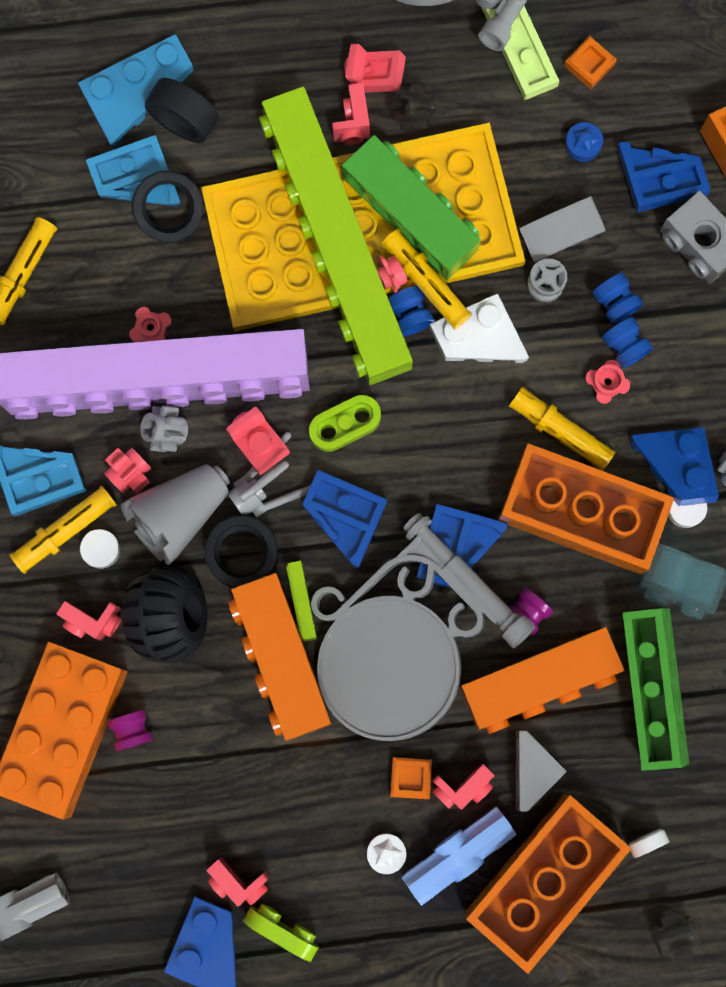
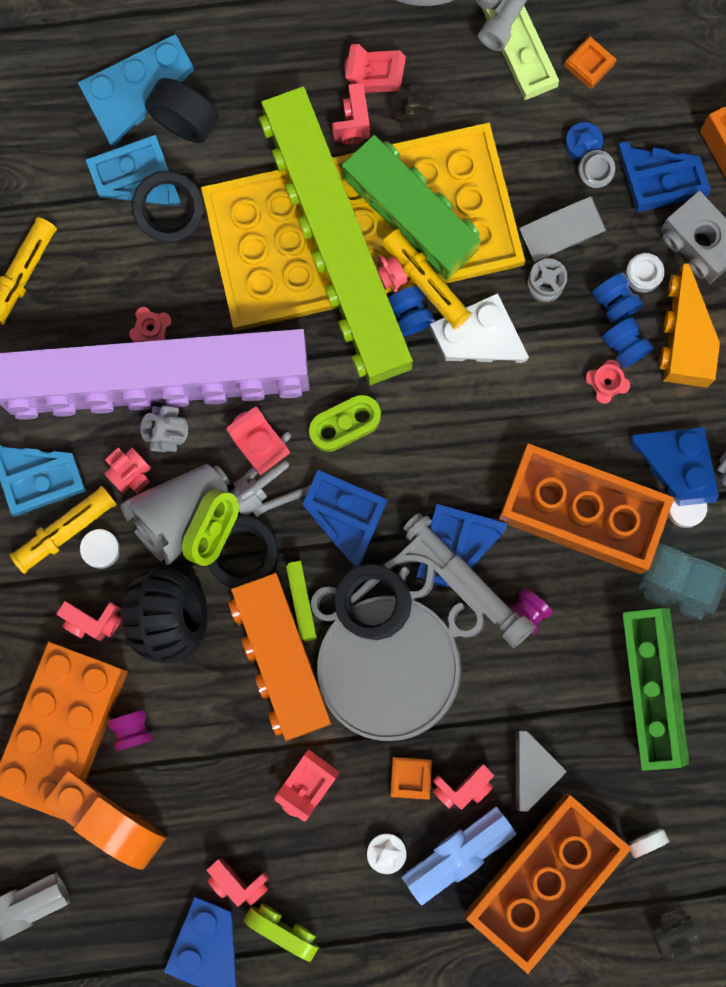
(104, 823): none -> orange arch
(210, 527): none -> lime plate
(306, 786): none -> coral bracket
(347, 587): none -> black tyre
(542, 679): orange brick -> none
(564, 430): yellow pin -> none
(596, 169): none -> light grey plate
(644, 272): none -> white tile
(692, 340): none -> light orange slope

